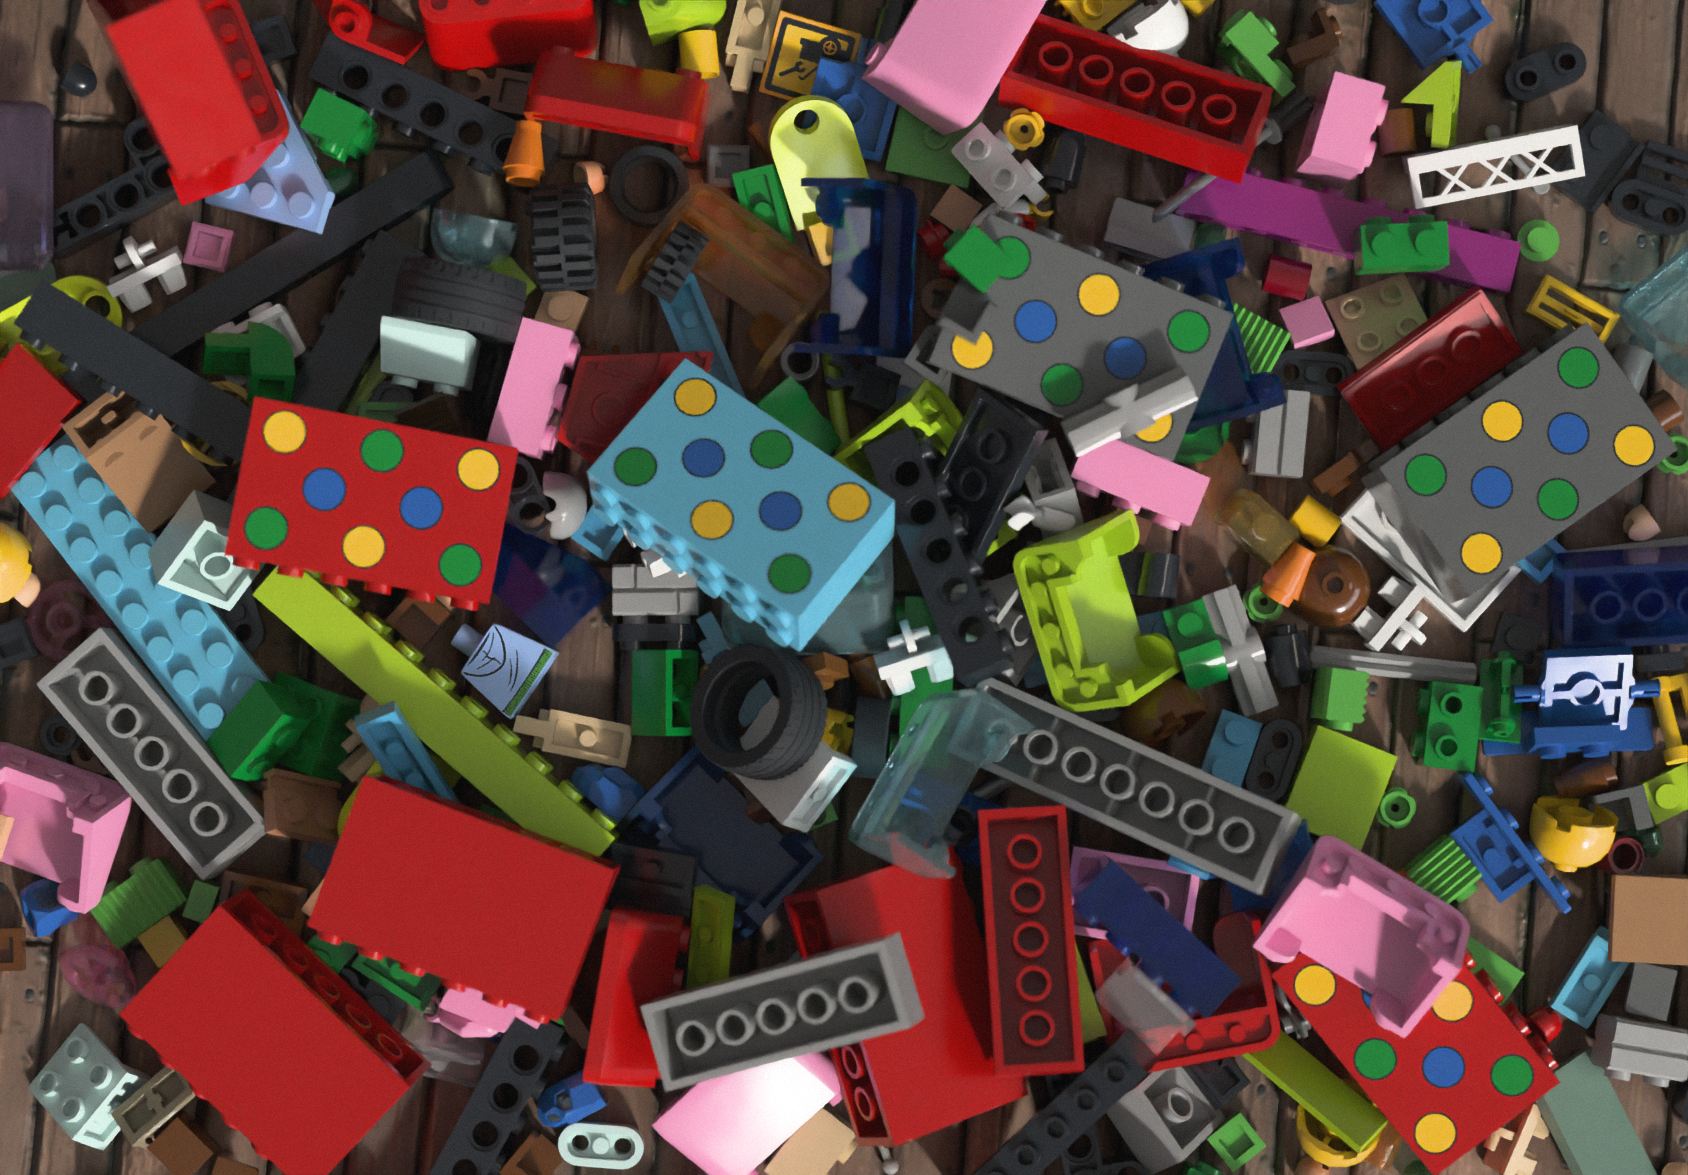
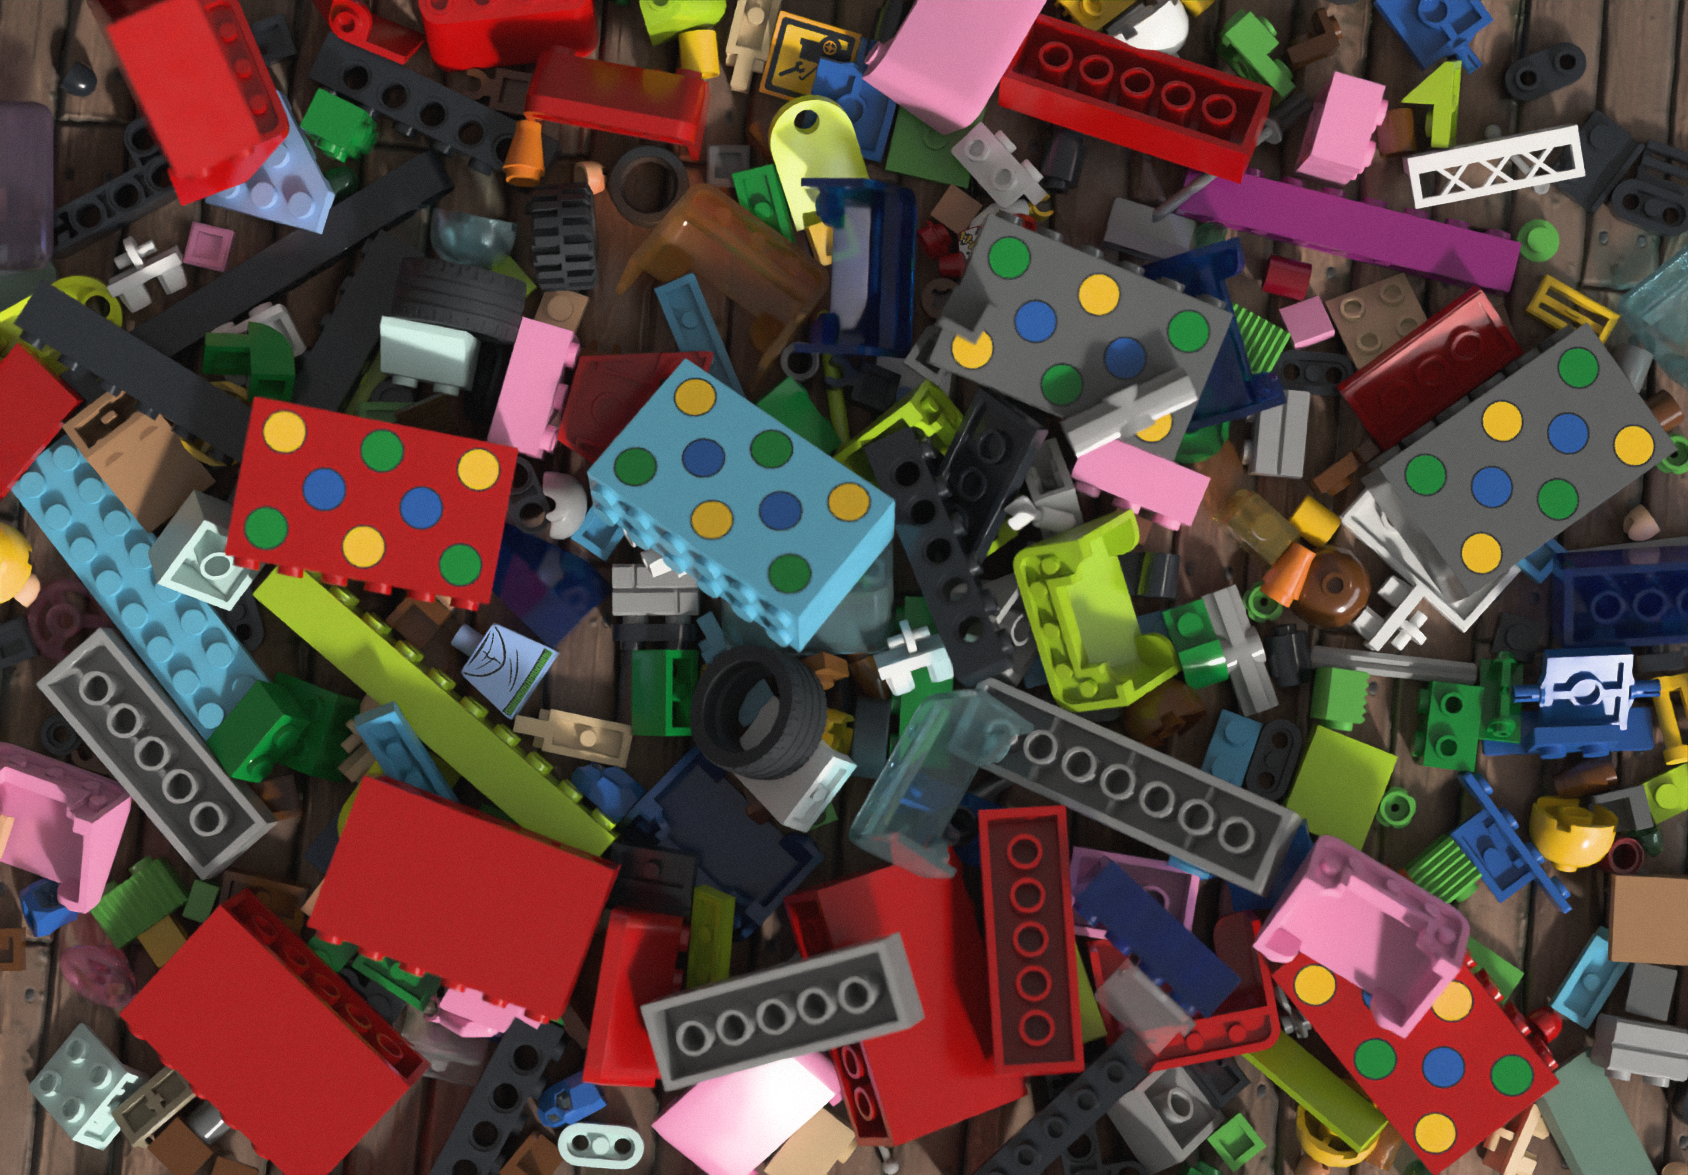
(207, 1123): none -> dark grey beam
(301, 807): nougat plate -> none
(675, 262): black tyre -> none
(975, 258): green brick -> none
(1013, 131): yellow plate -> none
(1400, 247): green brick -> none

